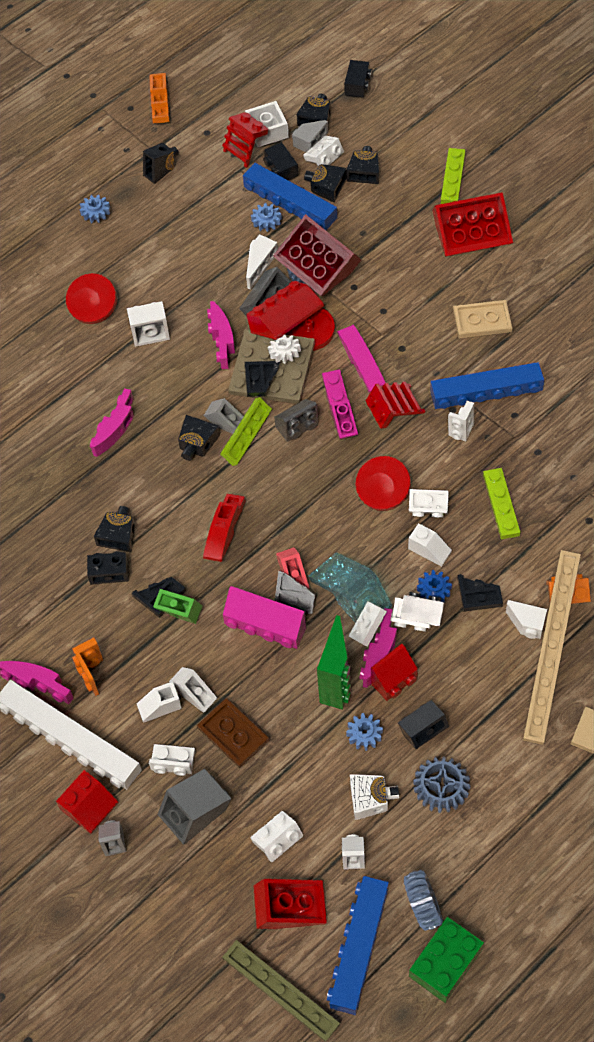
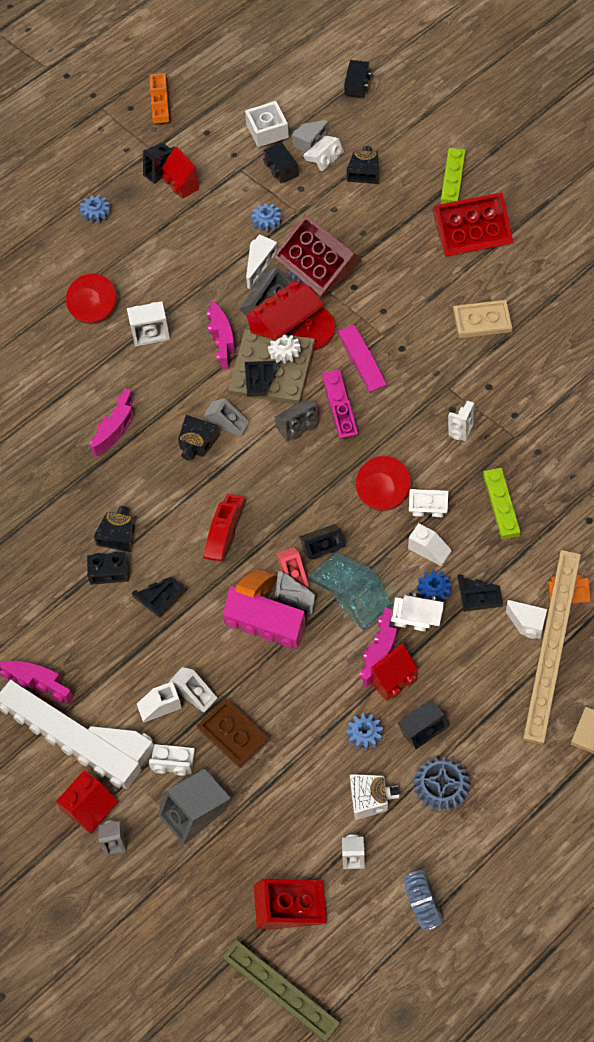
(87, 656): orange bracket -> none
(129, 742): none -> white slope
(178, 606): bright green slope -> none
(180, 174): none -> red slope
(246, 431): lime plate -> none
(247, 129): red plate -> none
(256, 583): none -> orange slope
(277, 836): white bracket -> none
(289, 196): blue brick -> none
(314, 110): black torso -> none
(322, 541): none -> black brick
(327, 181): black torso -> none
(334, 670): green slope -> none
(359, 945): blue brick -> none
(367, 623): white bracket -> none
(386, 406): red plate -> none
(446, 959): green brick -> none
(487, 385): blue brick -> none

